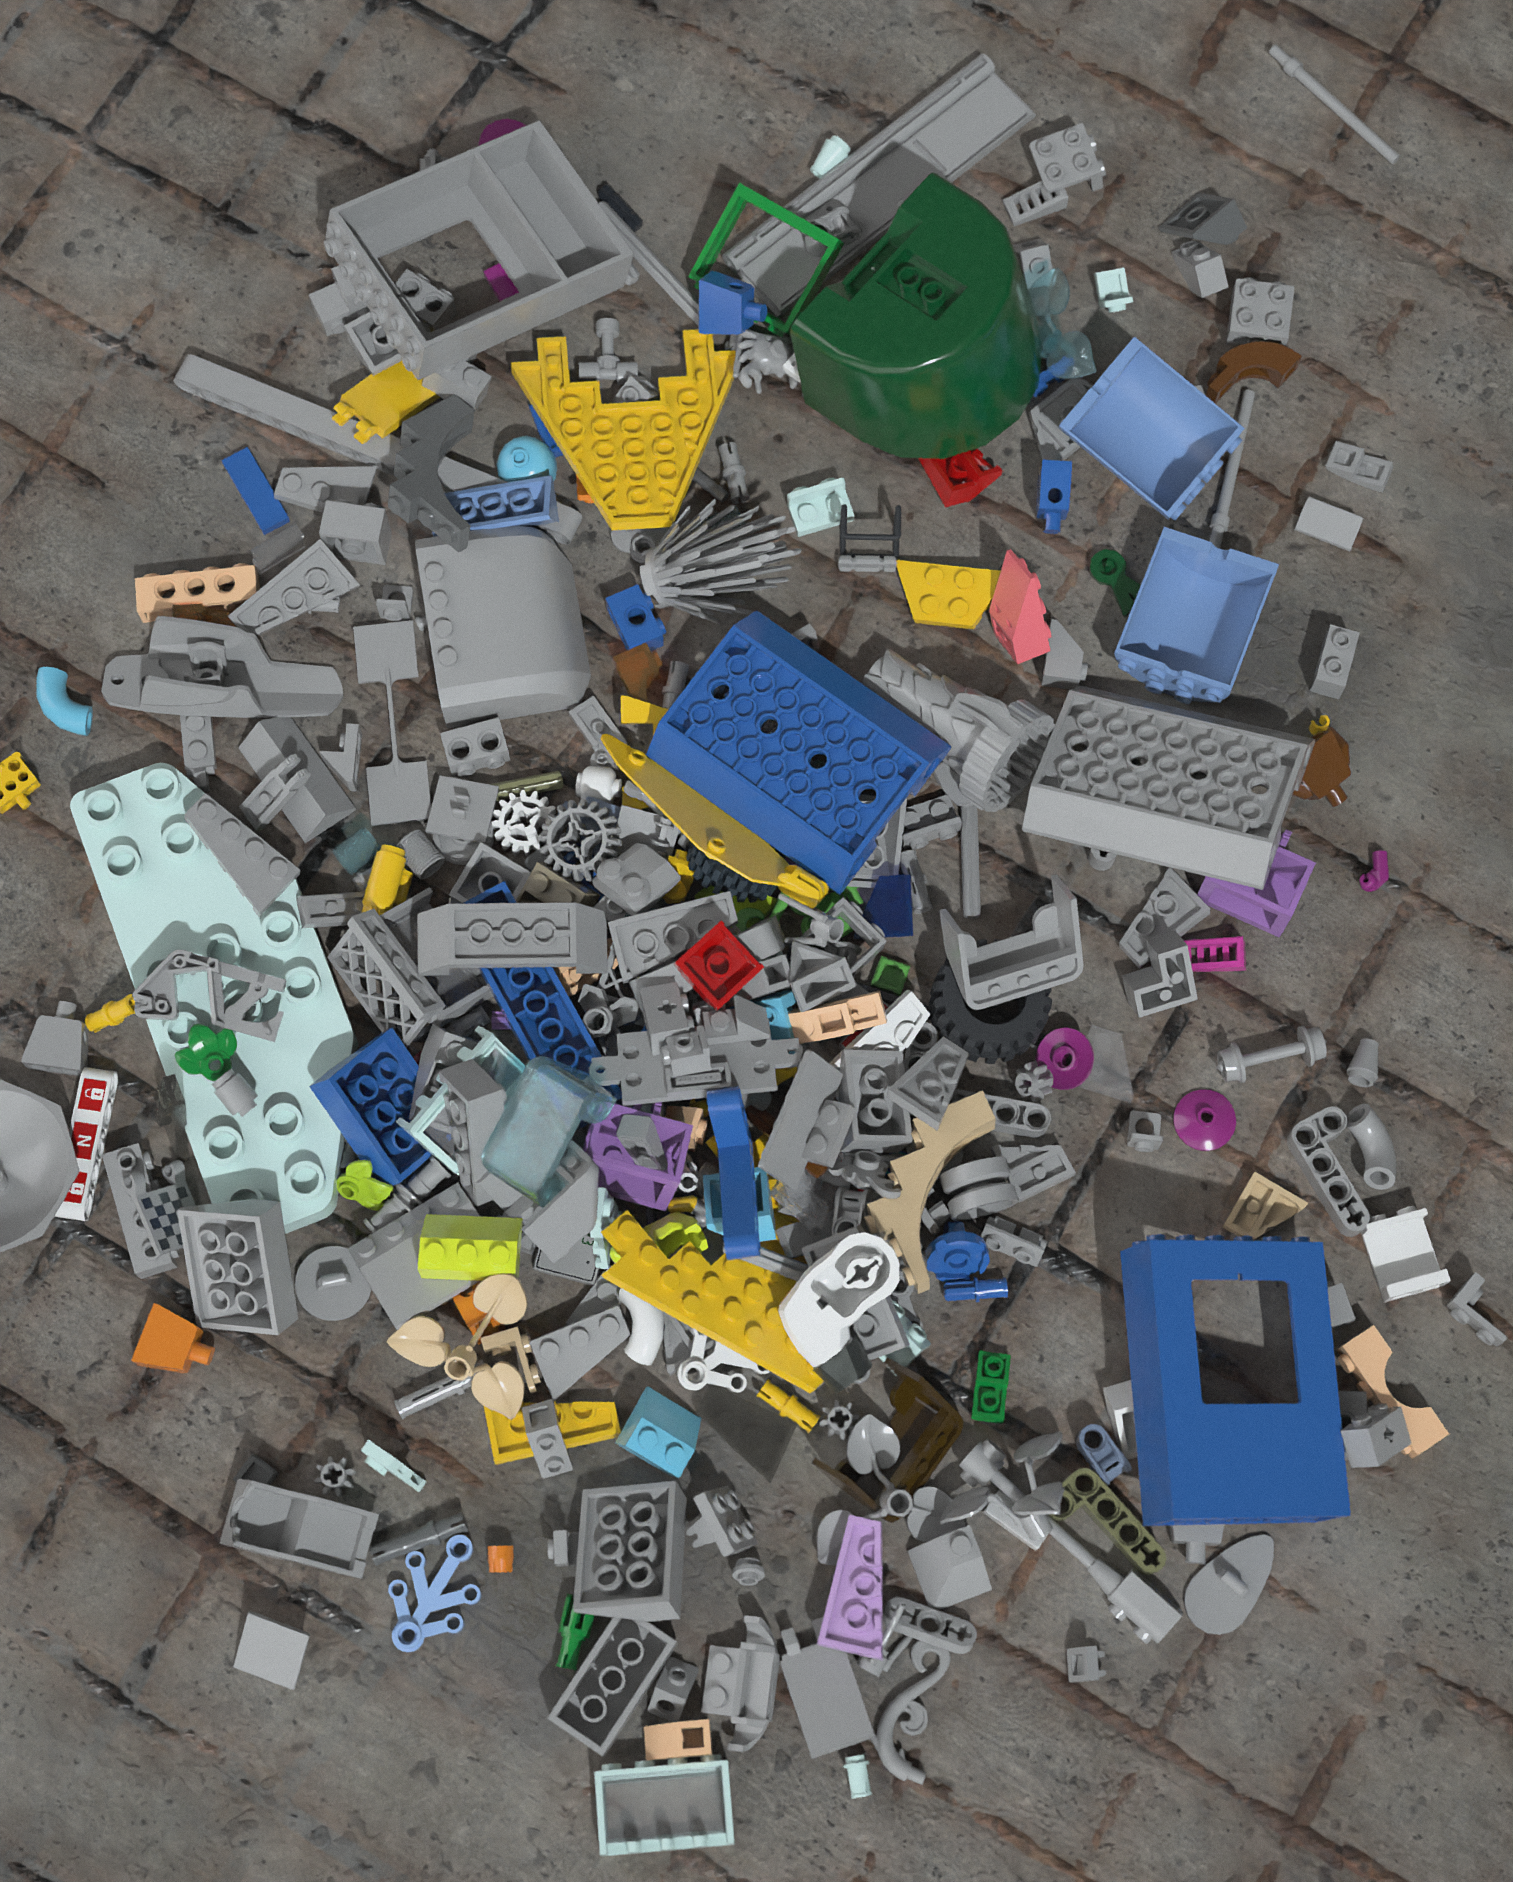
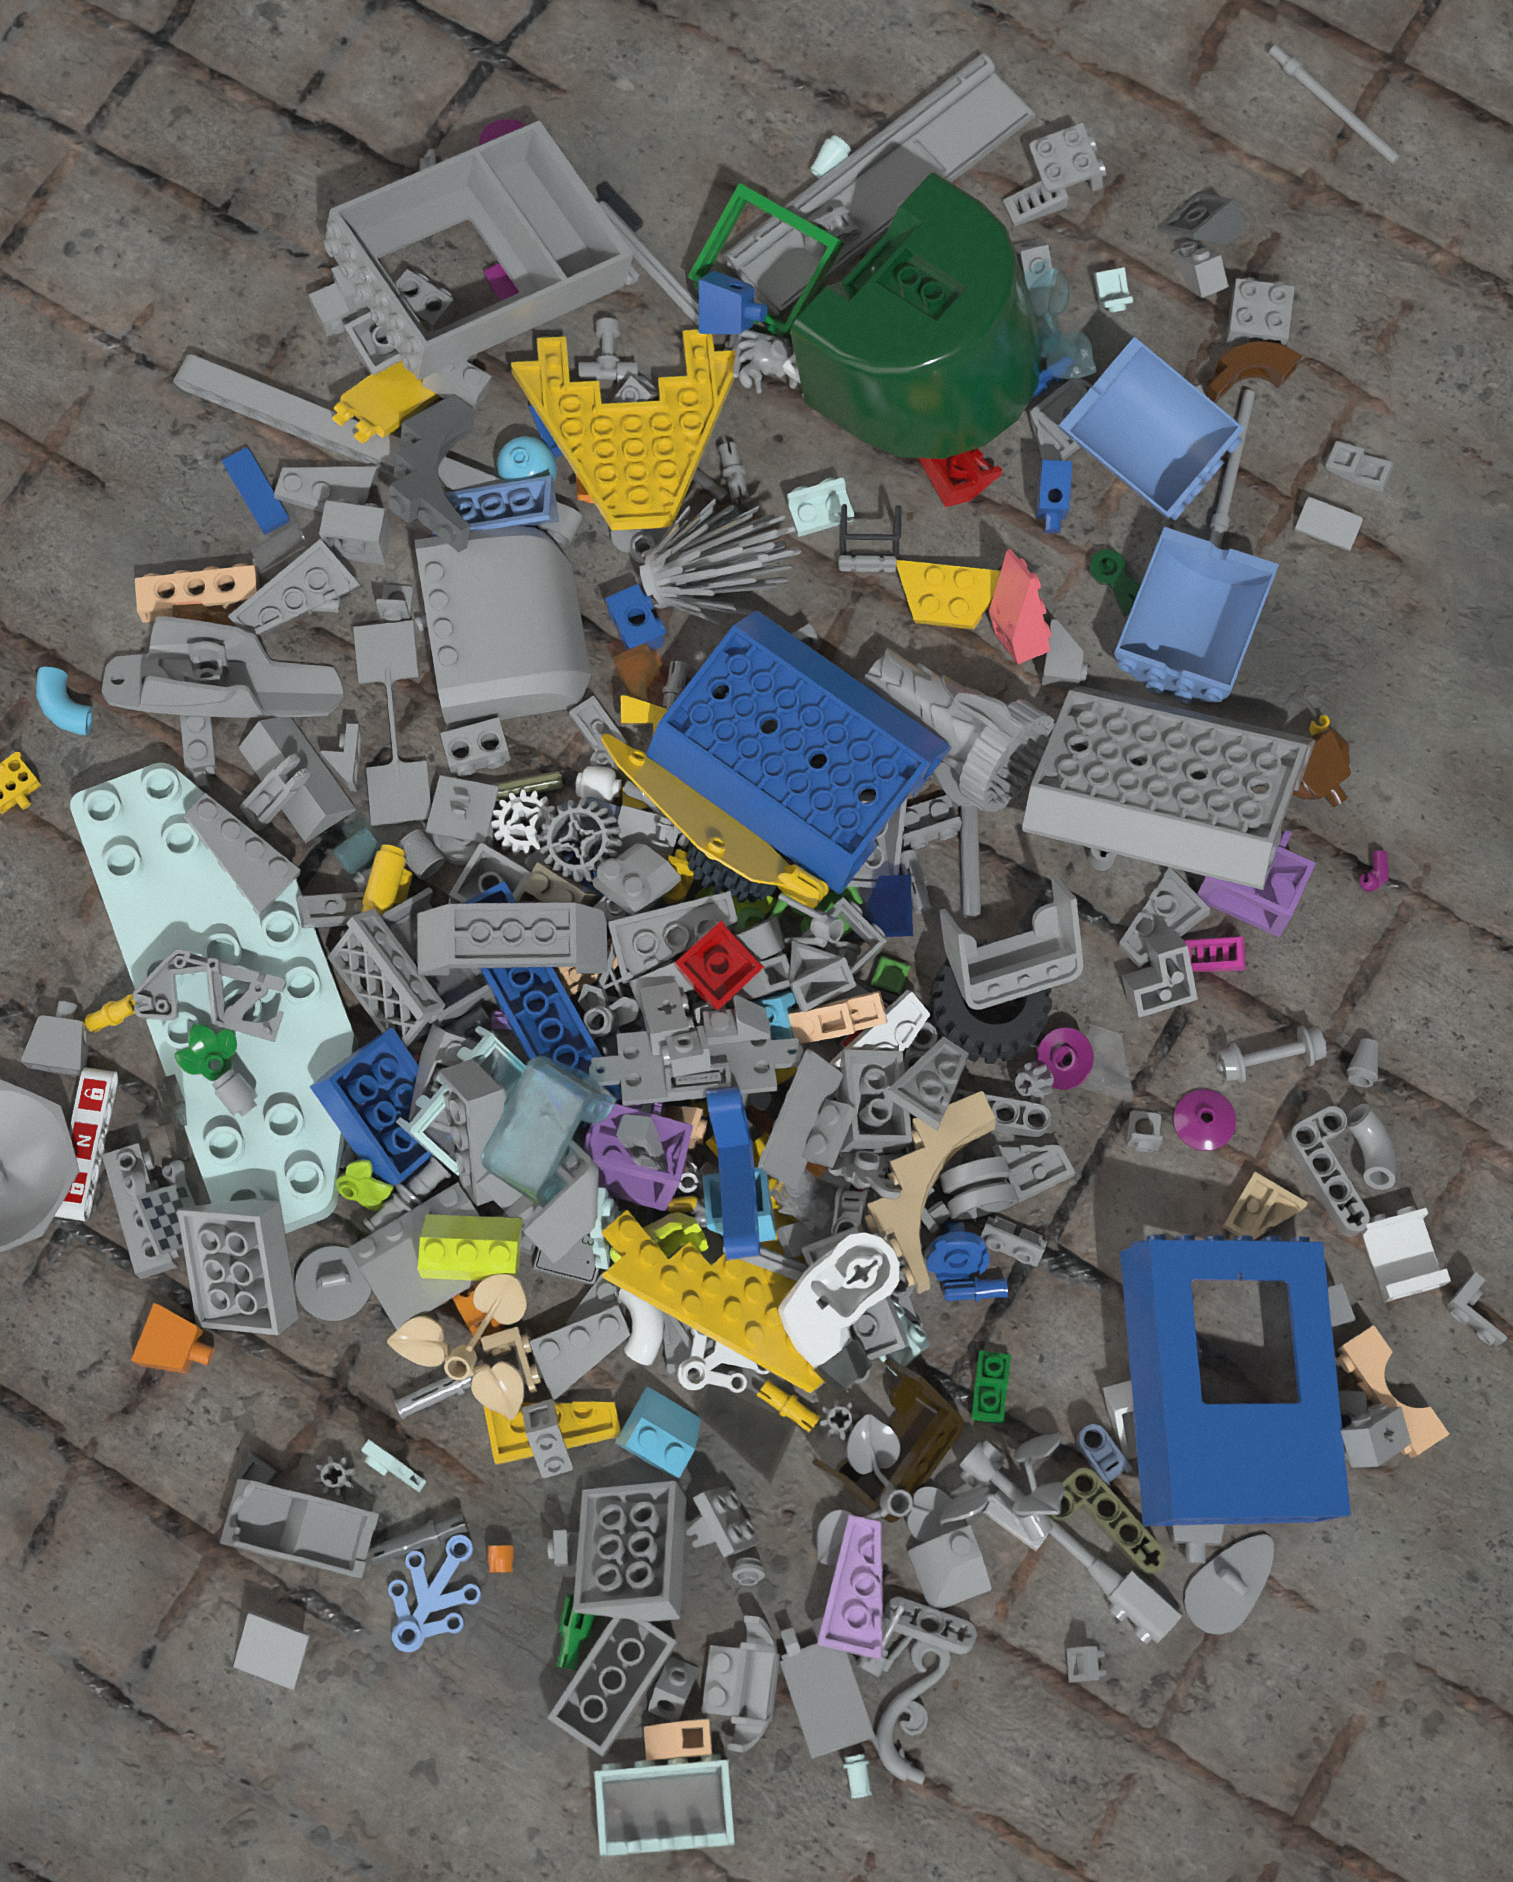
(1334, 661): light grey brick -> none

